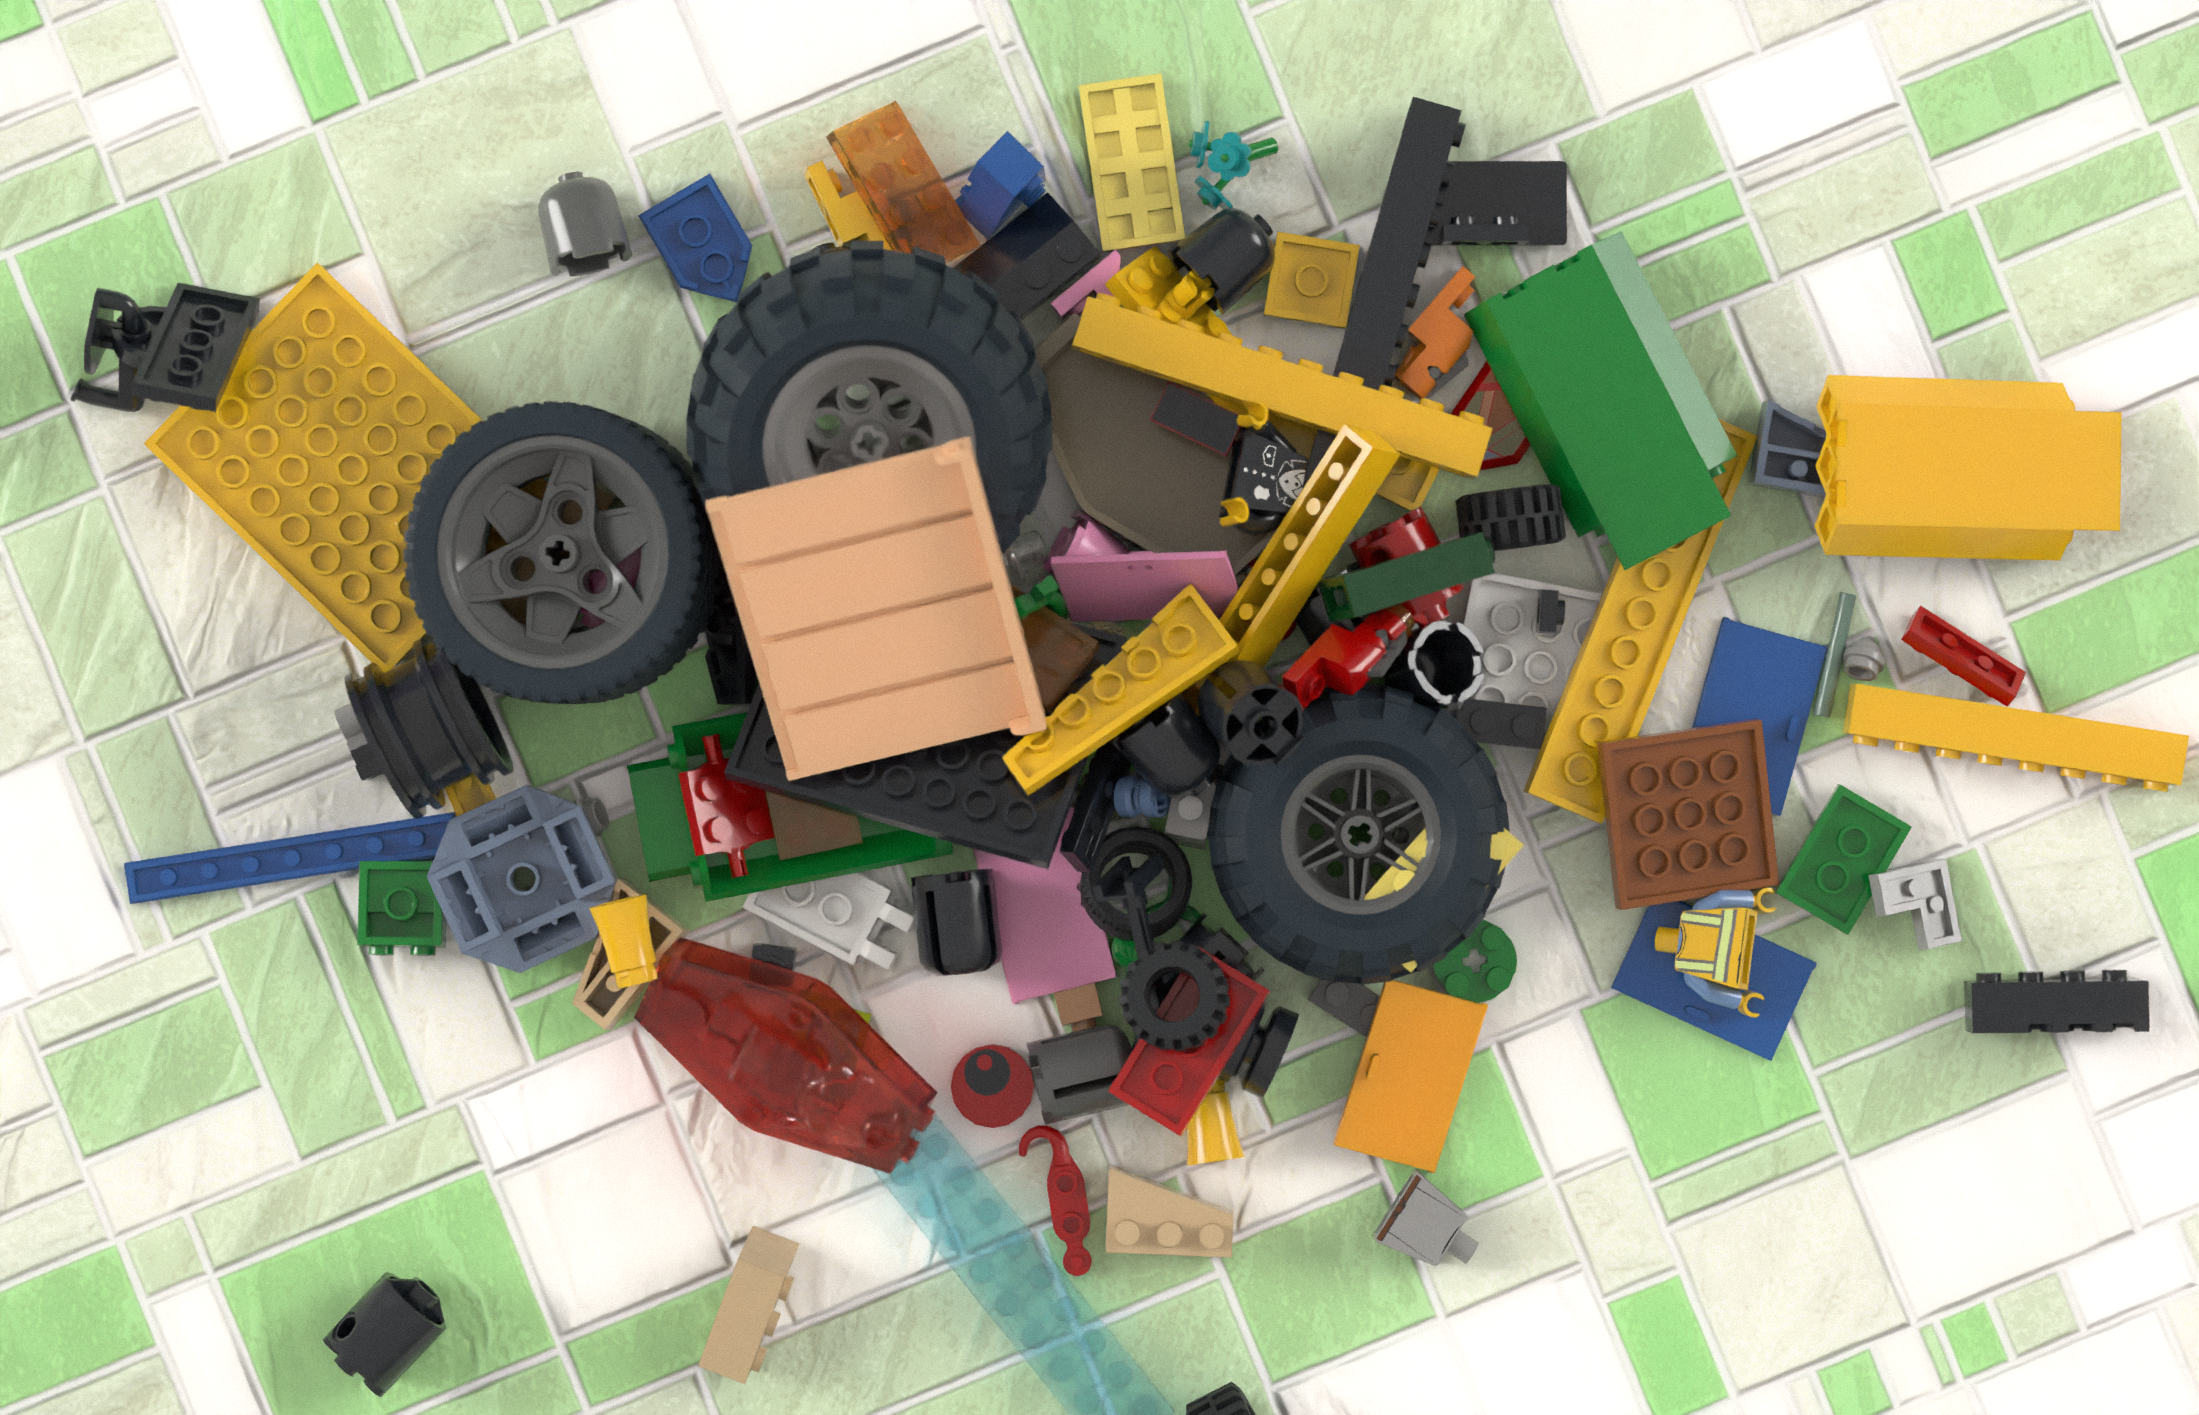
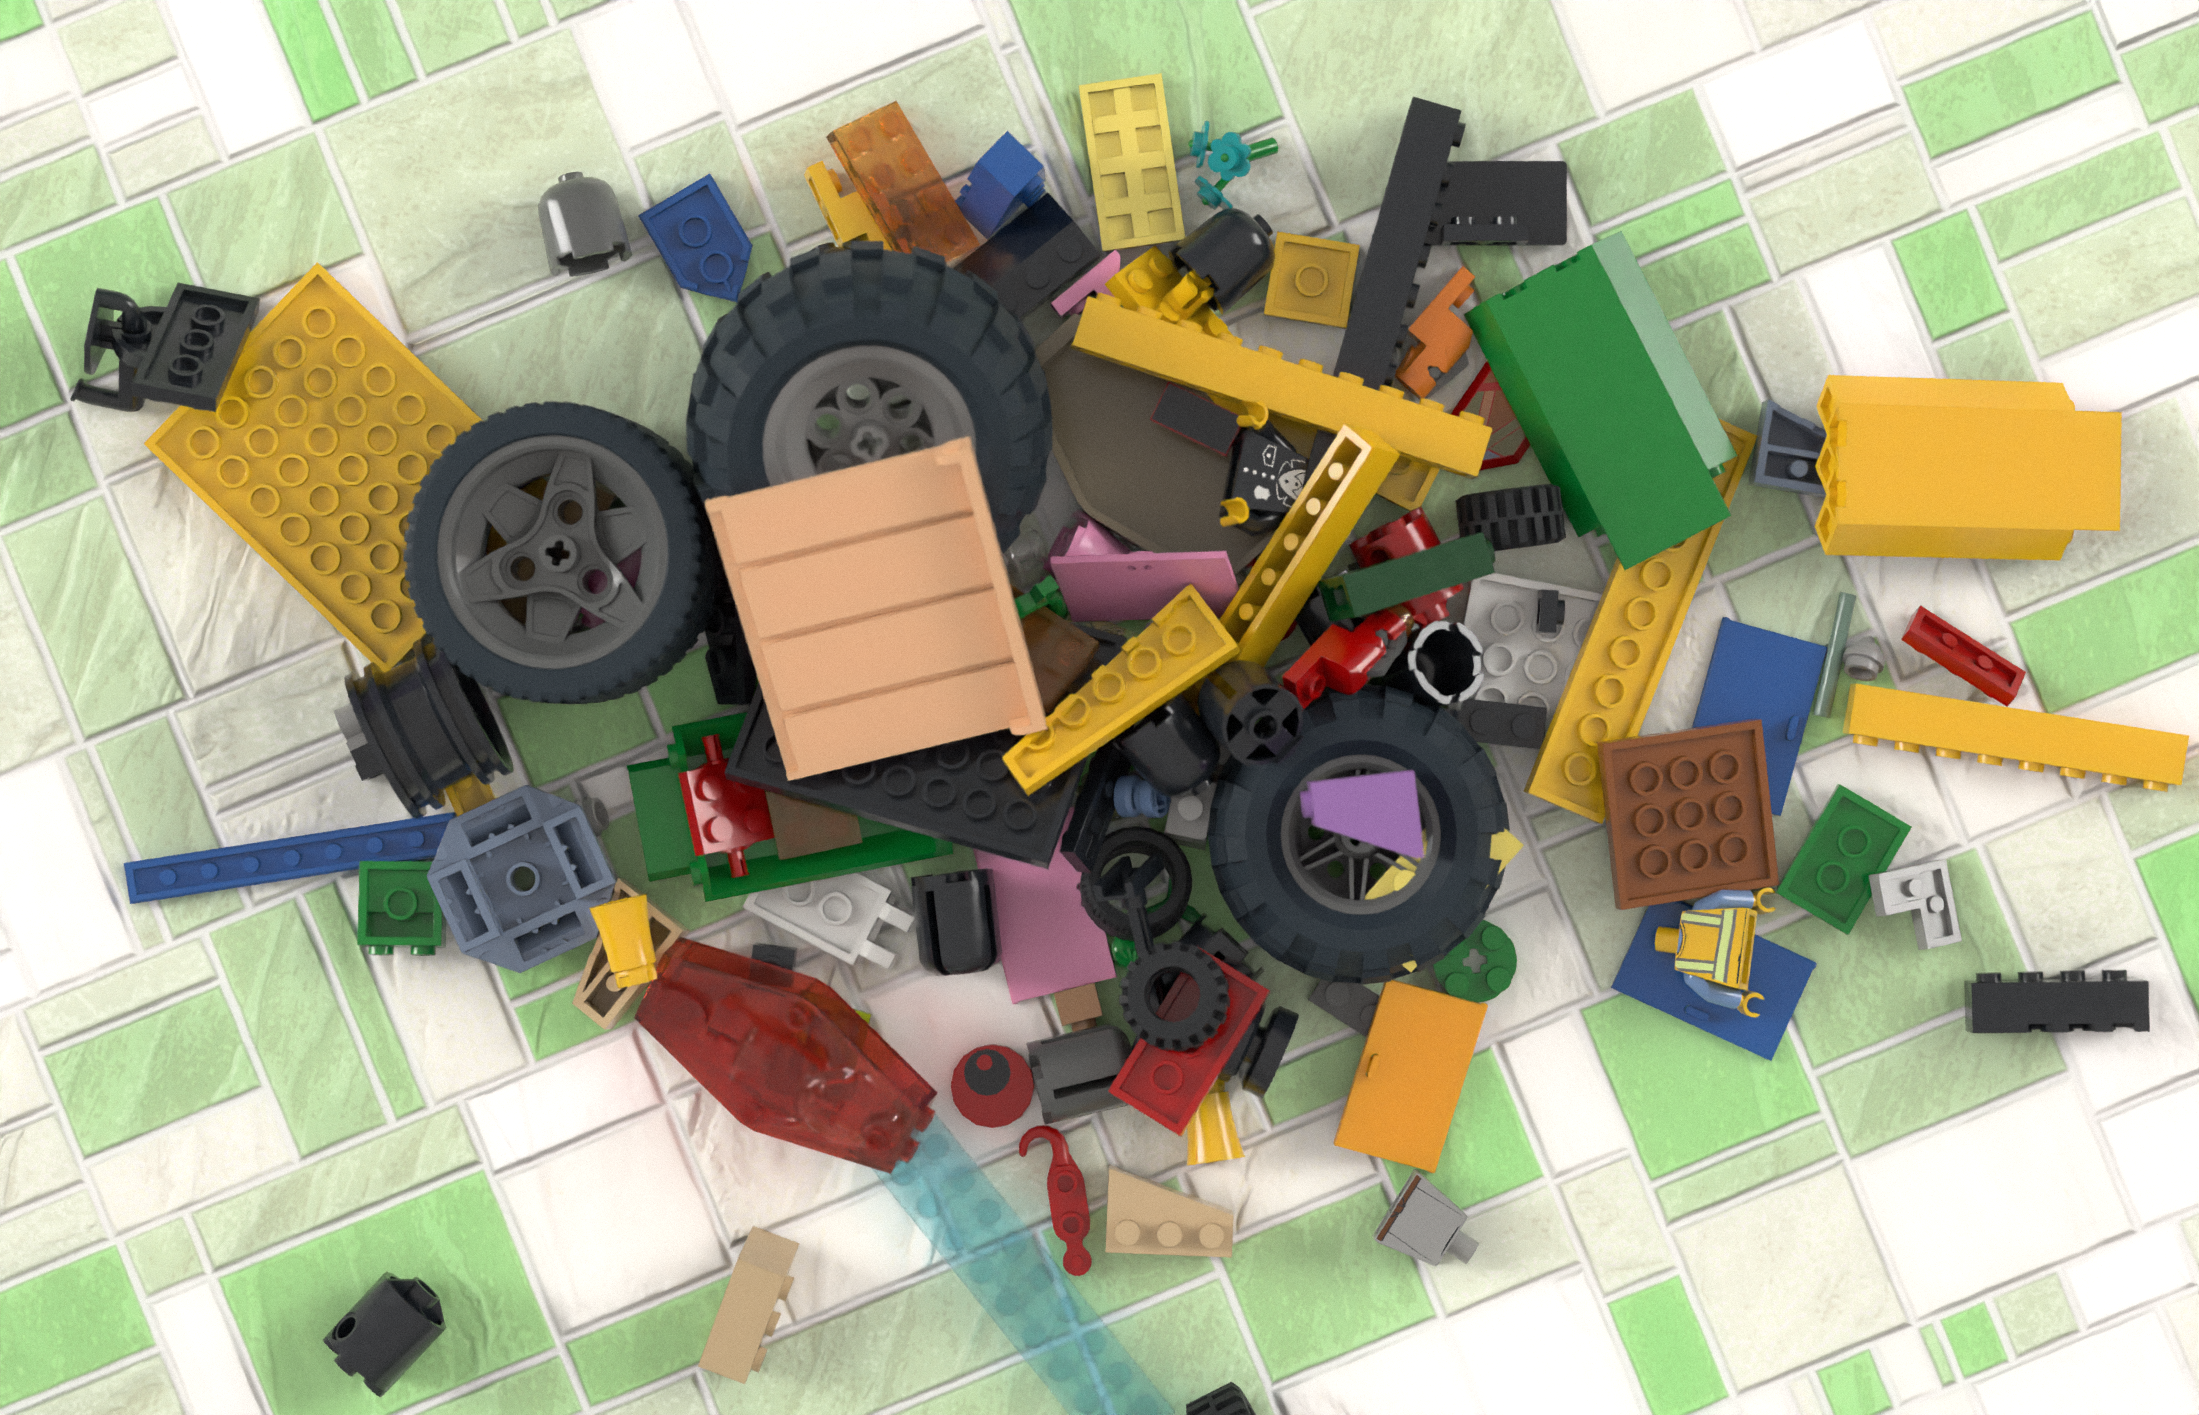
(1369, 809): none -> medium lavender slope

